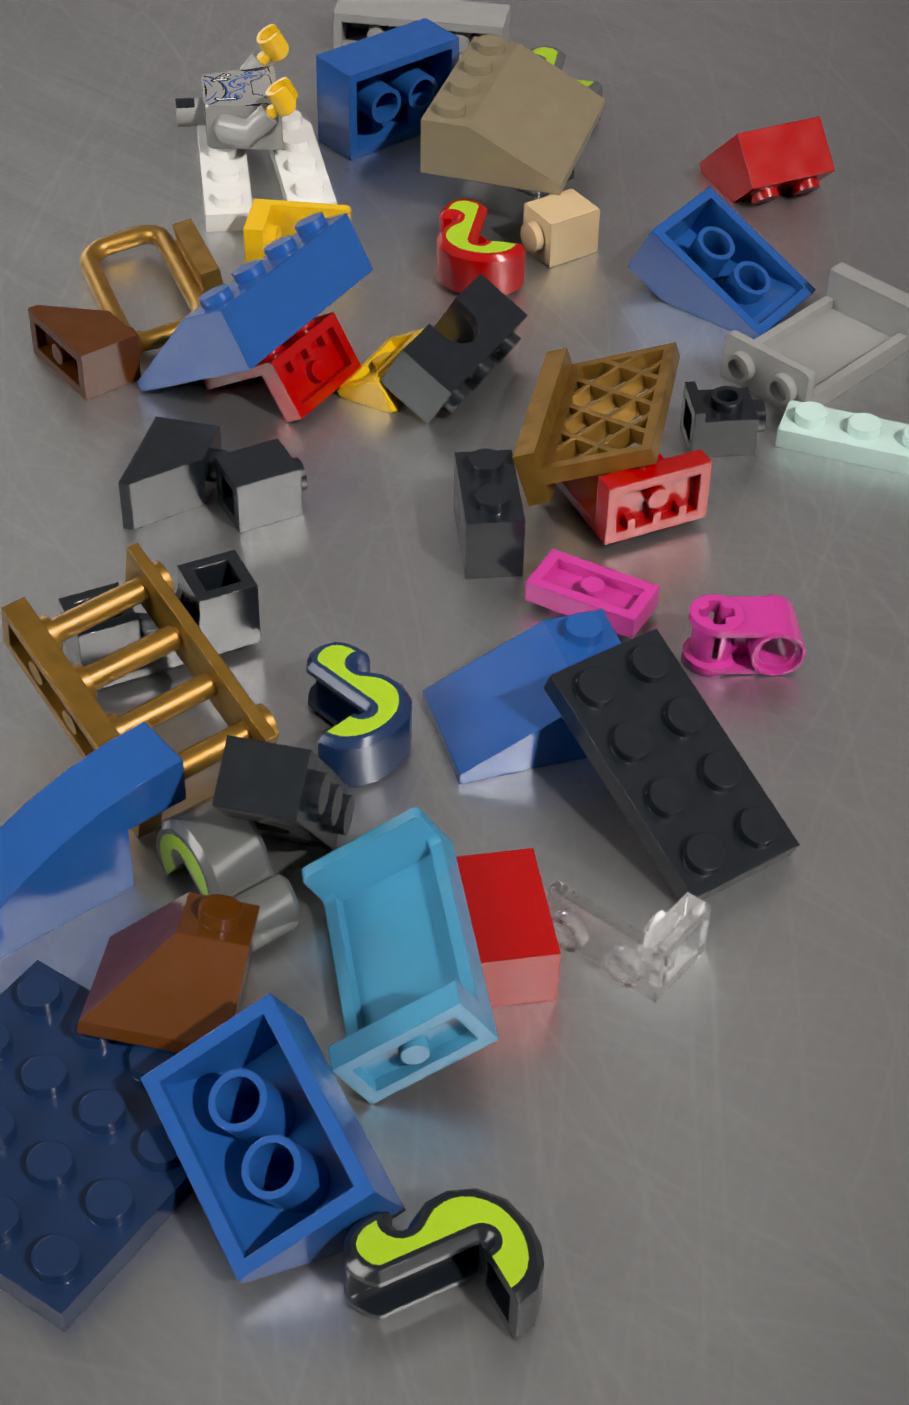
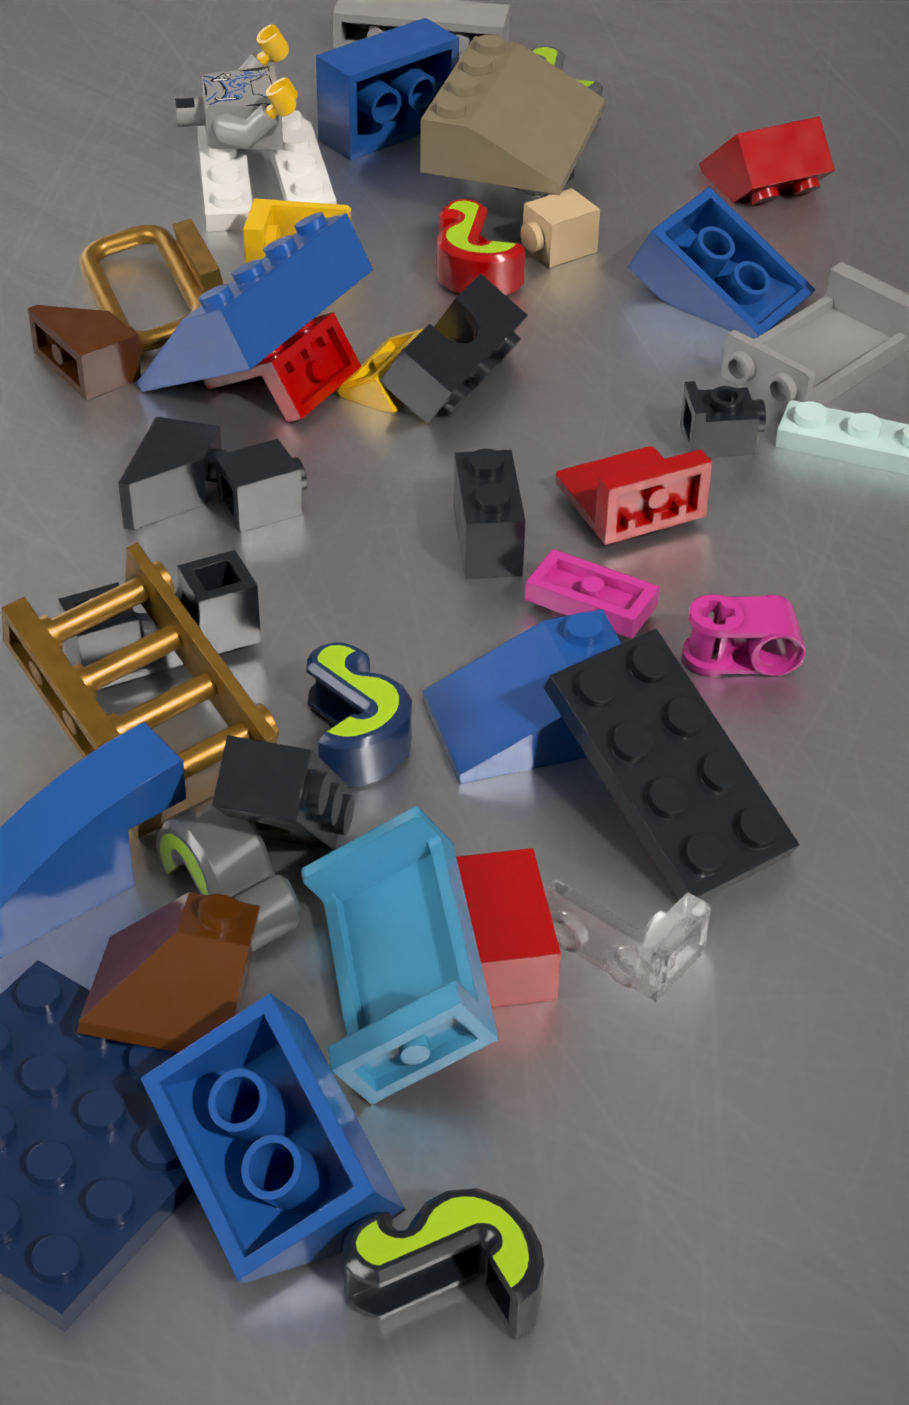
(558, 412): pearl gold fence -> none

